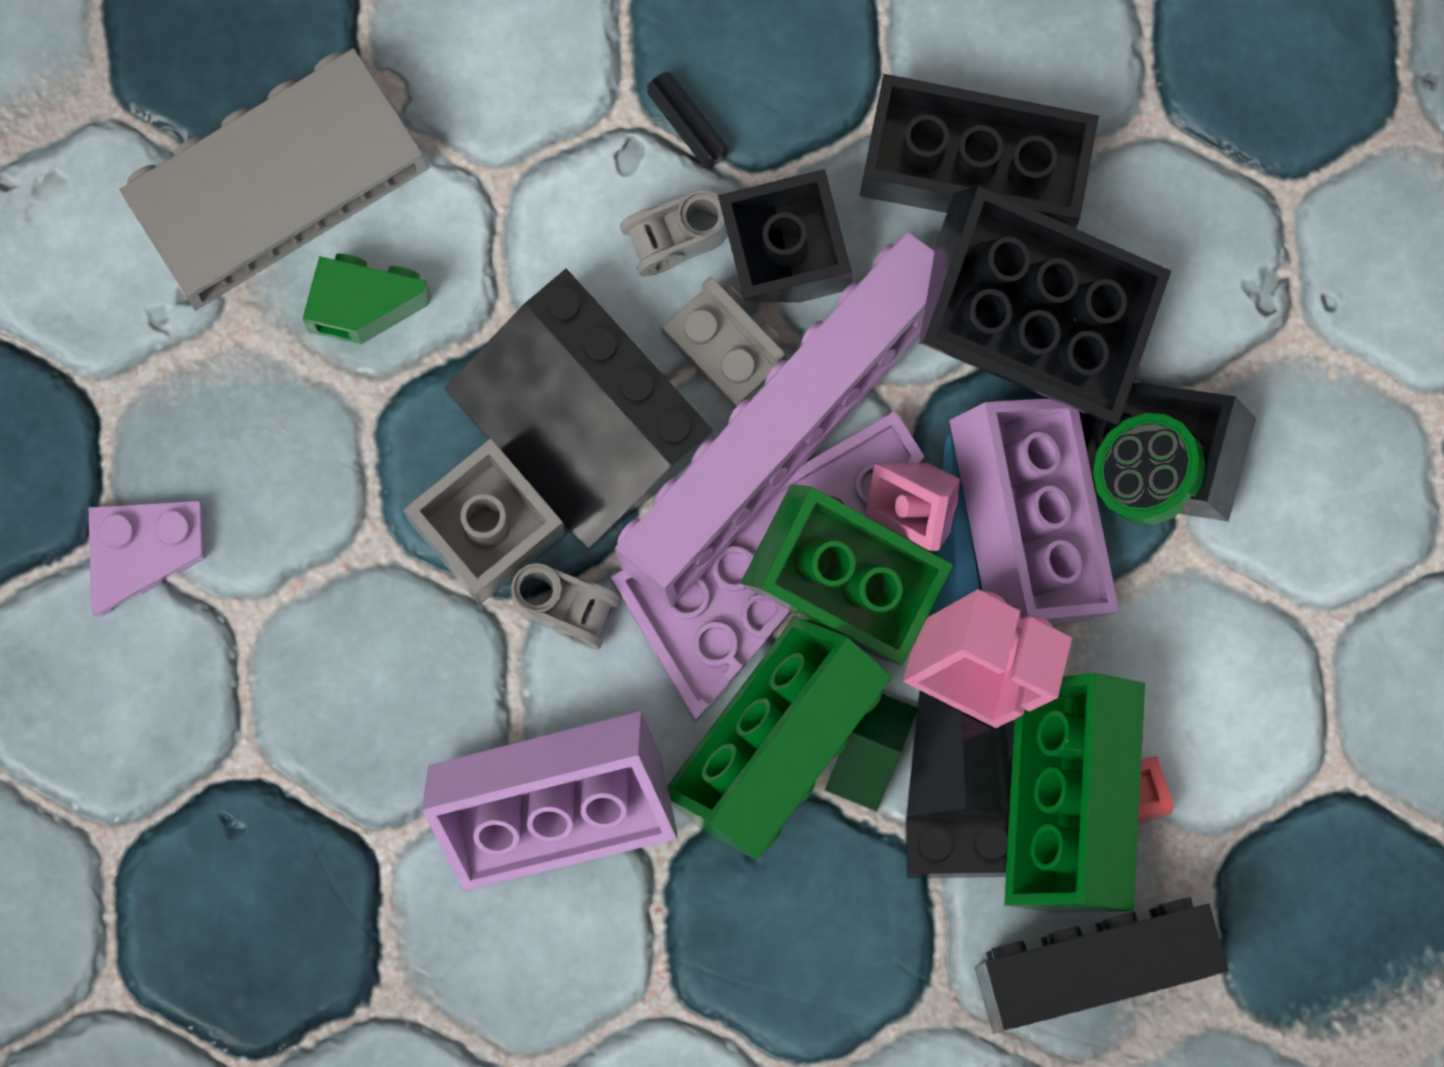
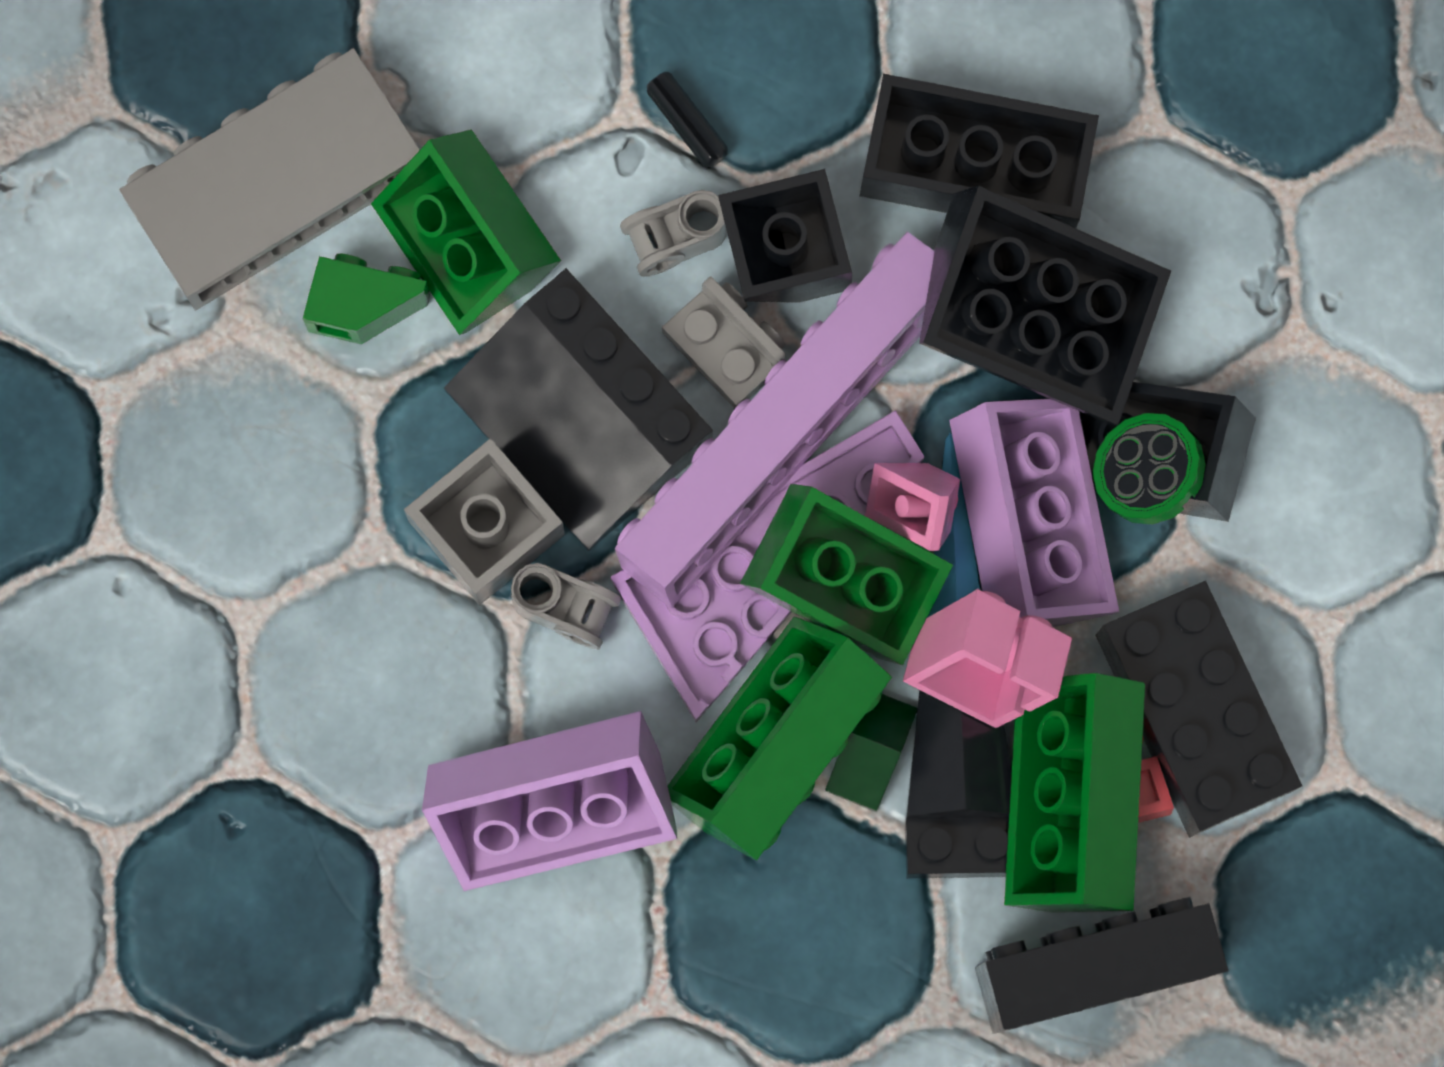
(140, 547): lavender wing -> none
(464, 230): none -> green slope
(1199, 709): none -> black brick

